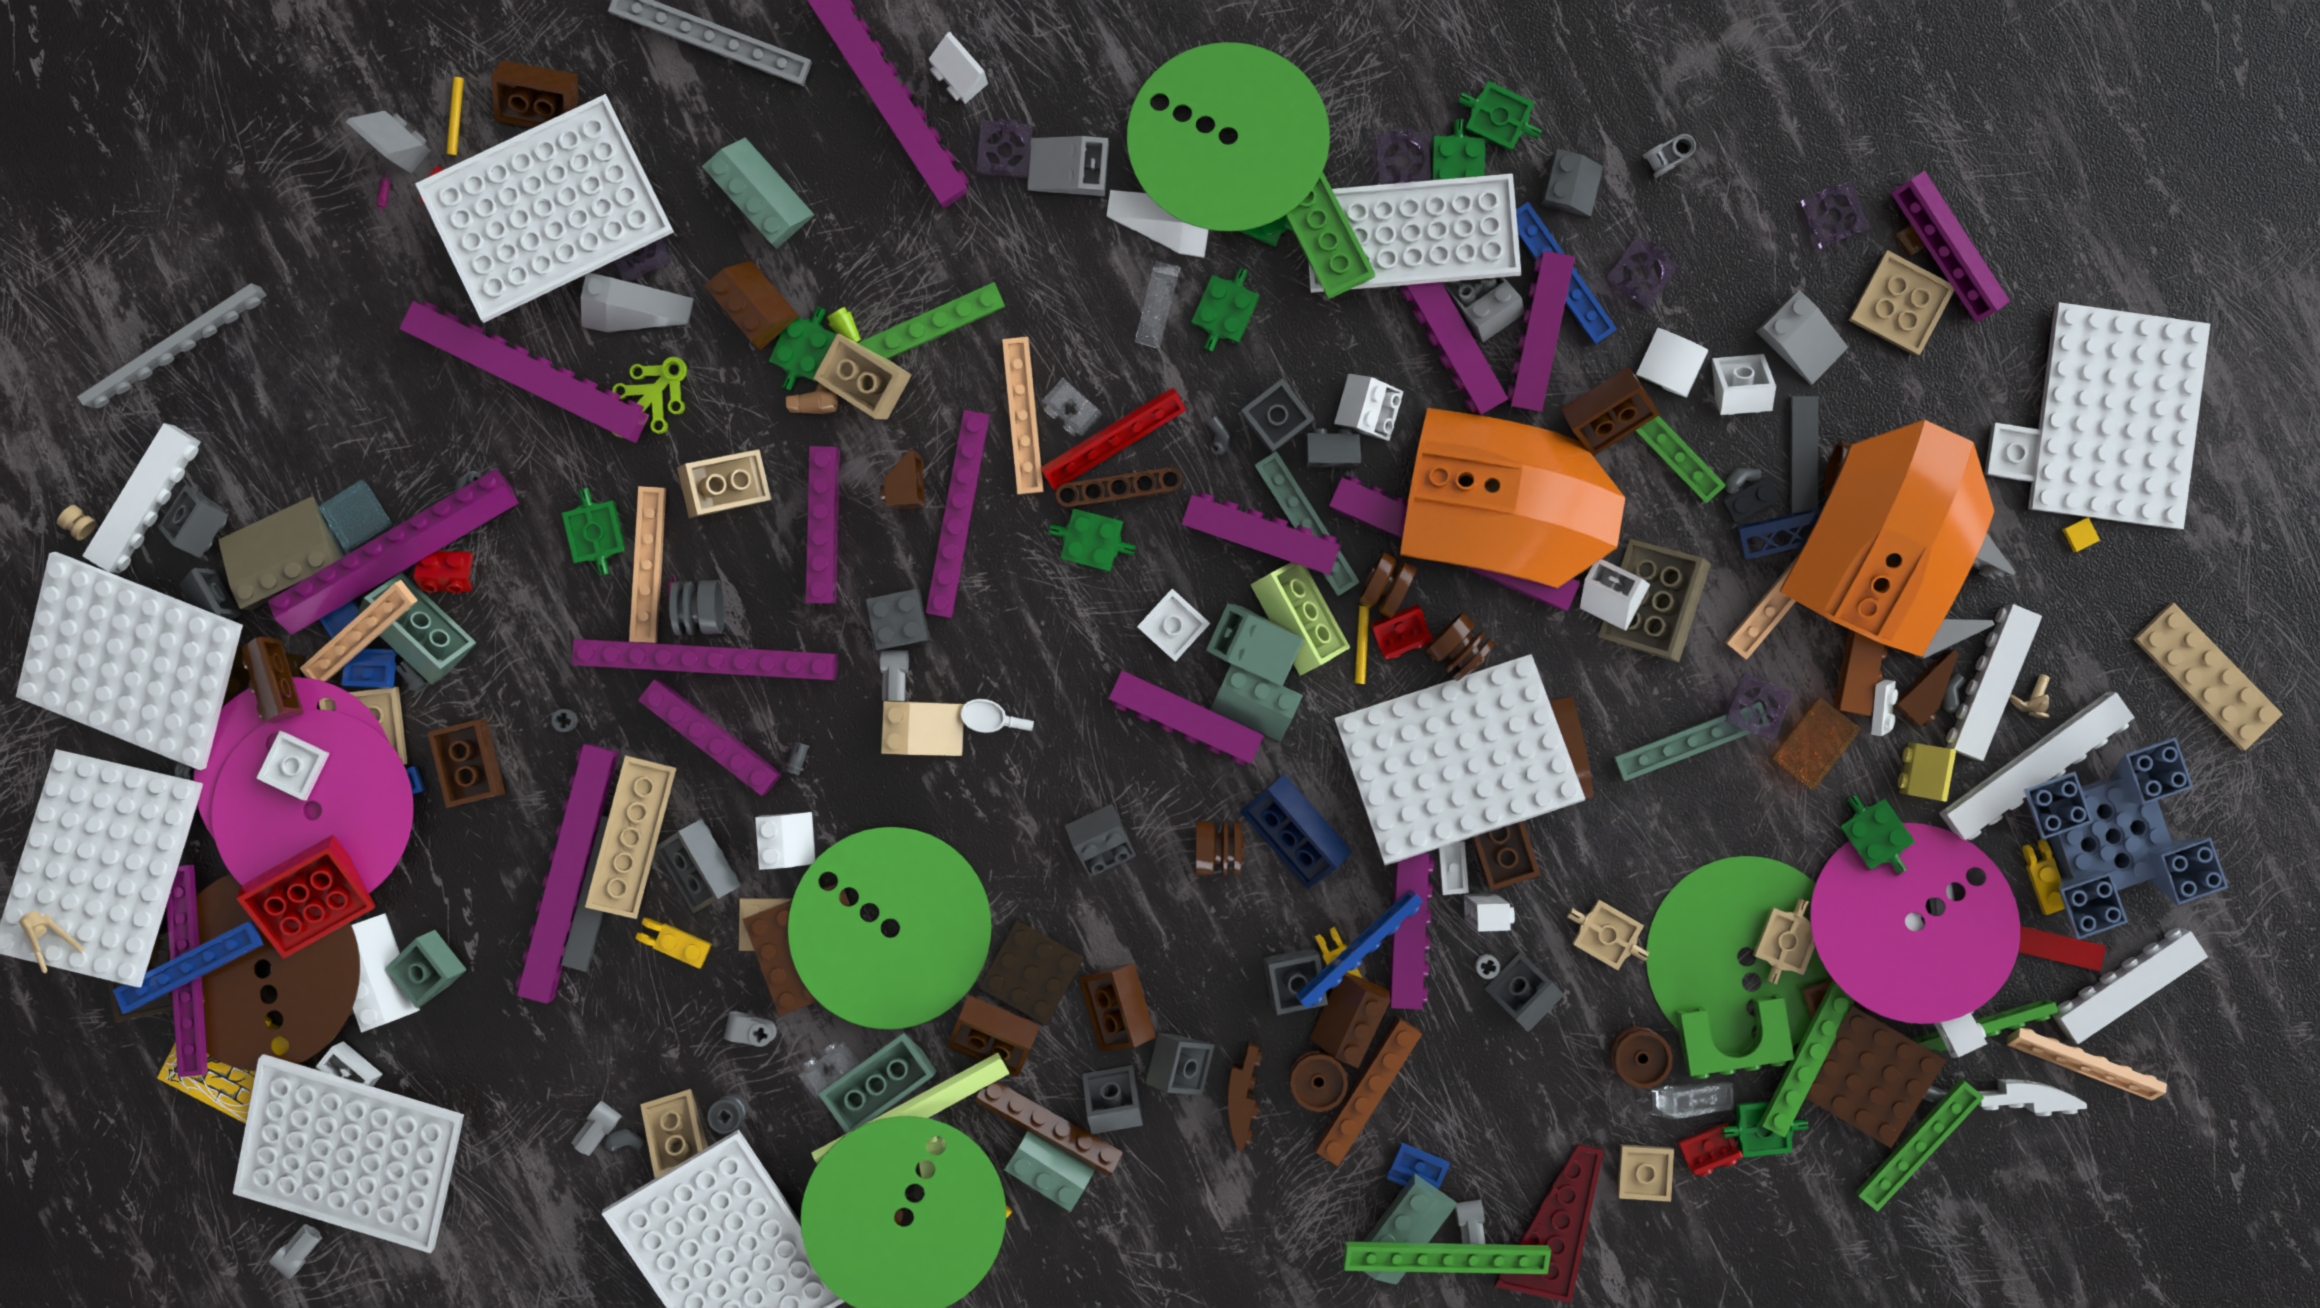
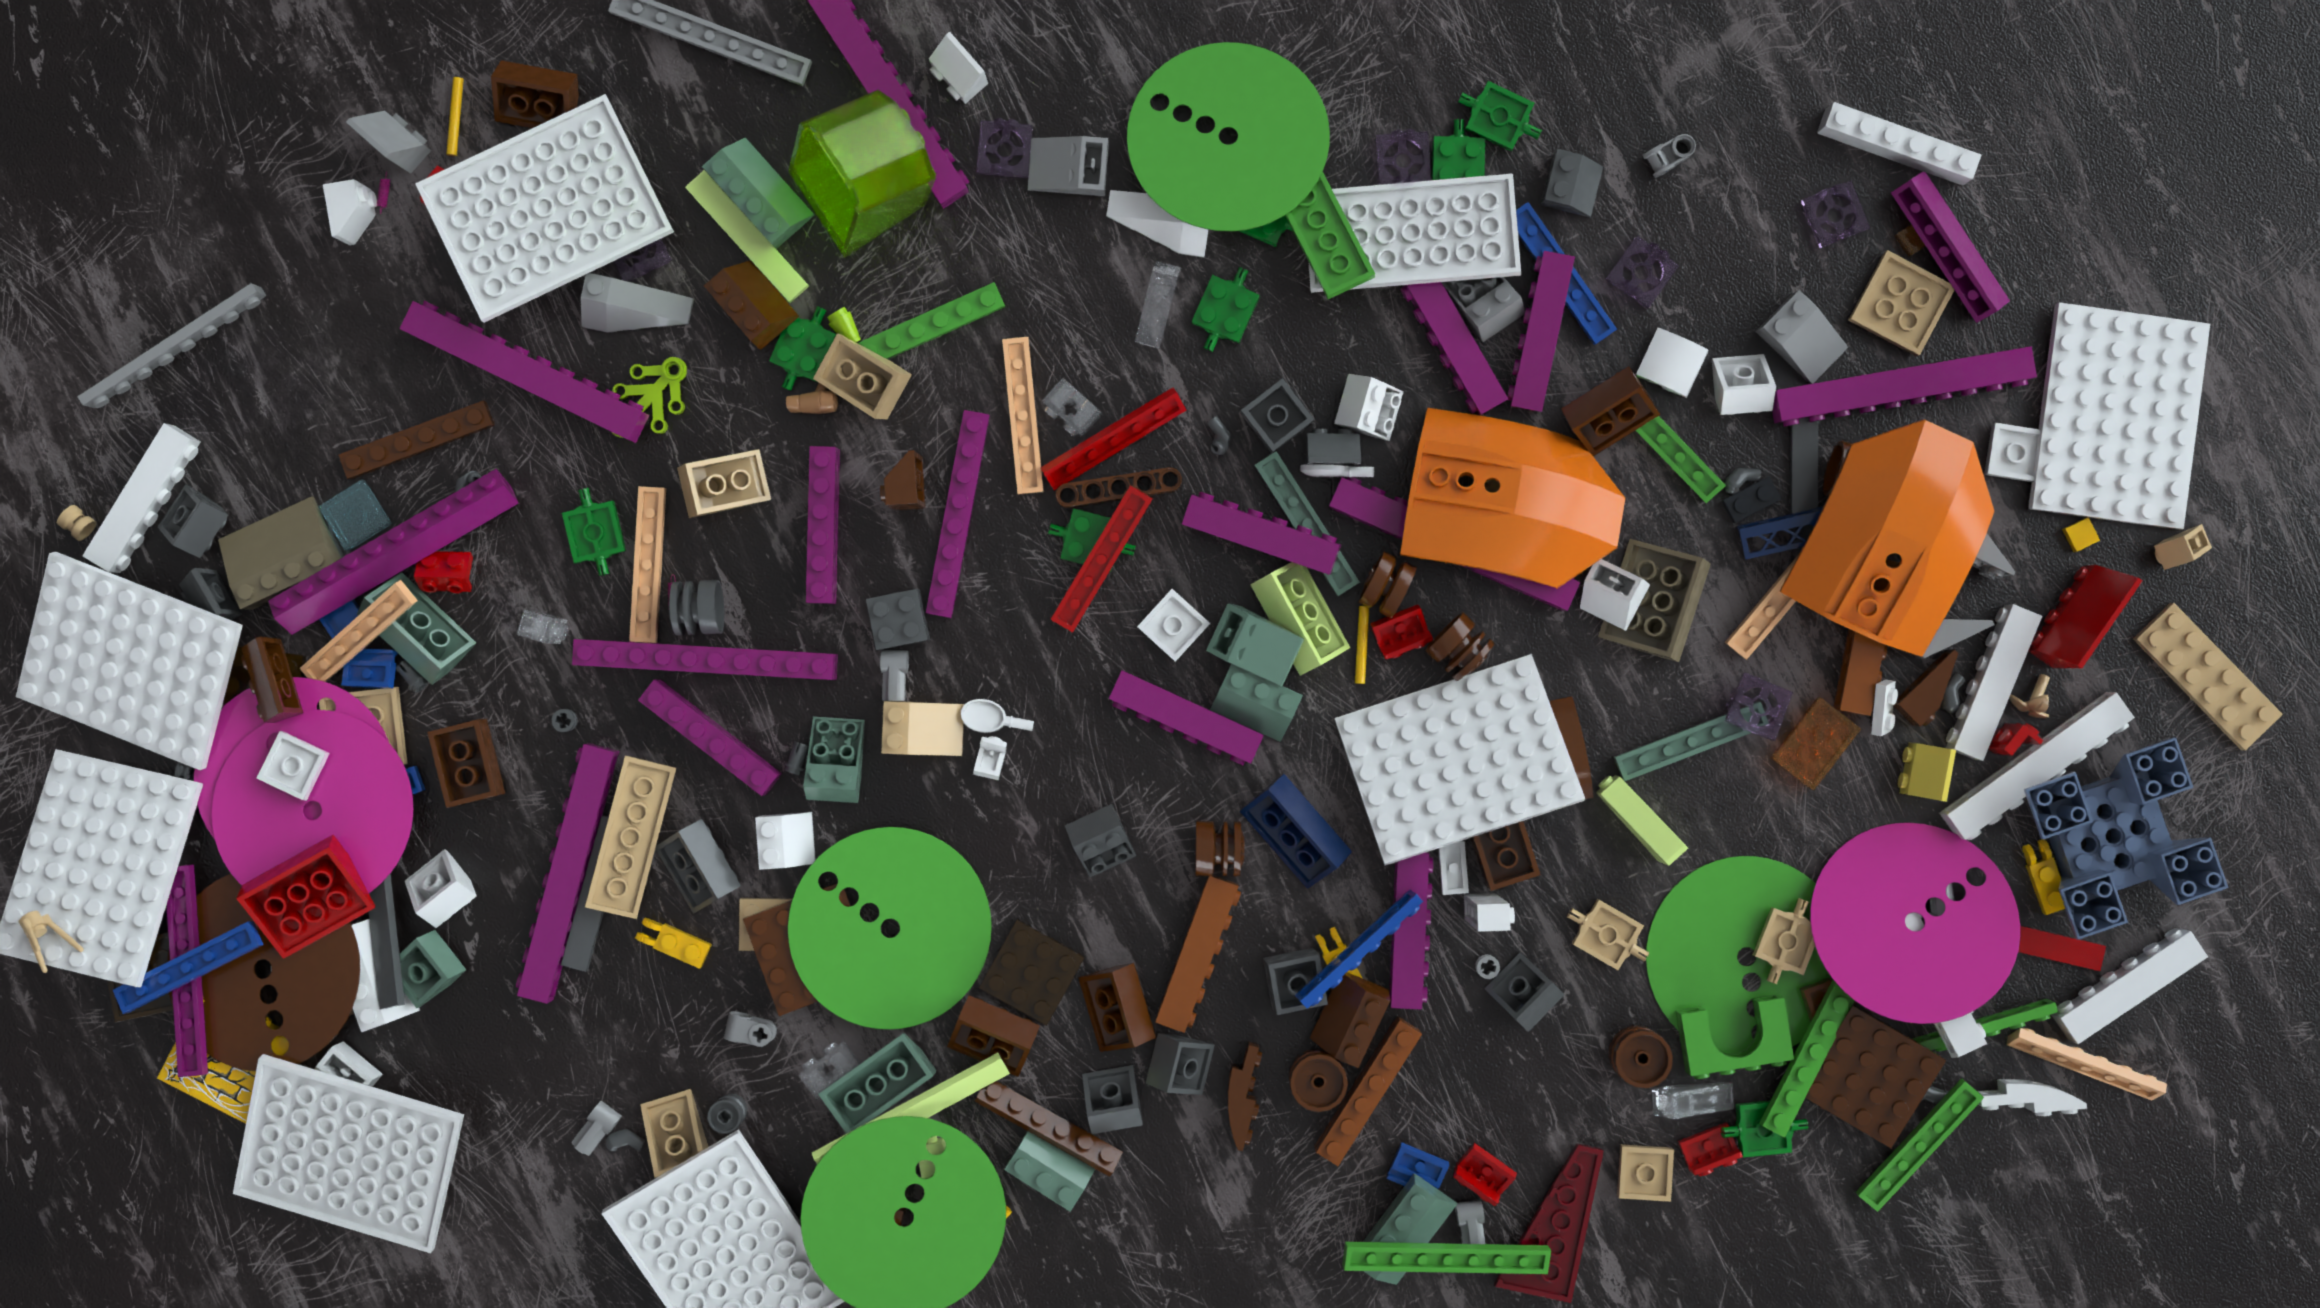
(292, 1255): light grey piece -> none
(349, 209): none -> white slope
(386, 947): none -> dark grey tile
(416, 440): none -> reddish brown plate
(439, 889): none -> white slope
(543, 627): none -> clear brick
(747, 236): none -> yellowish green tile
(834, 760): none -> sand green slope
(861, 169): none -> clear neon green windscreen
(990, 757): none -> white bracket
(1101, 558): none -> red plate
(1197, 952): none -> dark orange brick
(1323, 470): none -> white piece
(1483, 1174): none -> red bracket
(1641, 820): none -> yellowish green slope
(1877, 834): green plate -> none
(1899, 143): none -> white brick
(1902, 385): none -> magenta brick
(2011, 736): none -> red bracket
(2083, 616): none -> red slope
(2182, 547): none -> tan slope

